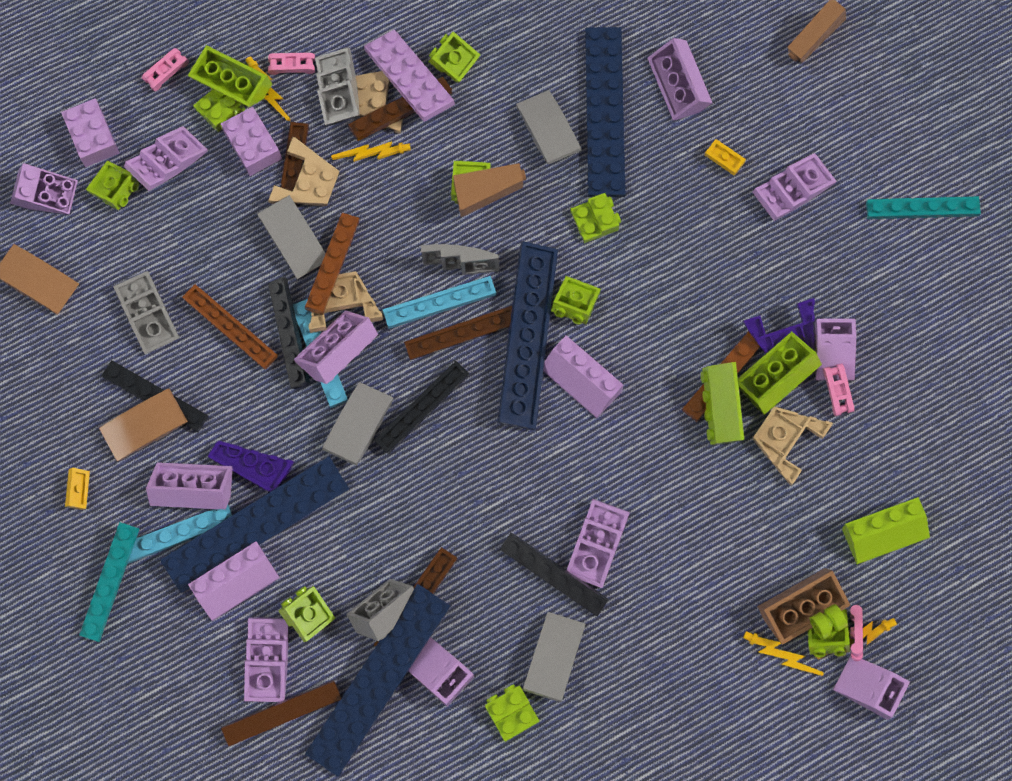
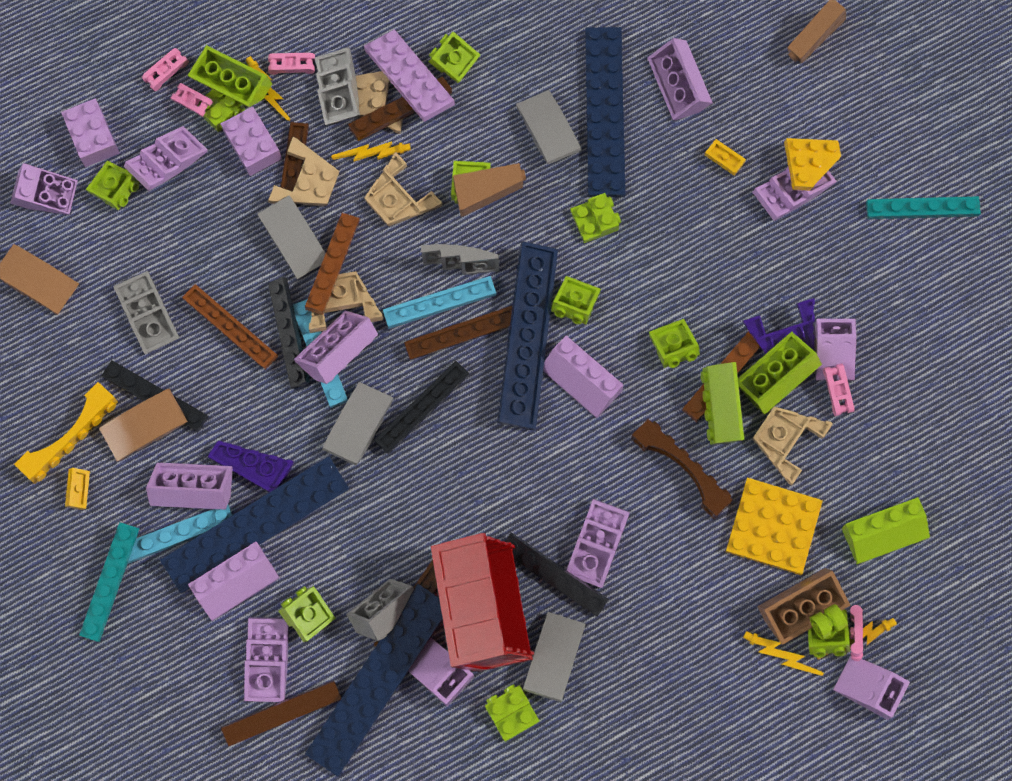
(38, 463): none -> yellow arch
(190, 99): none -> bright pink plate
(392, 201): none -> tan wing
(480, 603): none -> container
(651, 438): none -> reddish brown arch
(674, 343): none -> lime plate
(774, 526): none -> yellow plate
(810, 160): none -> yellow plate

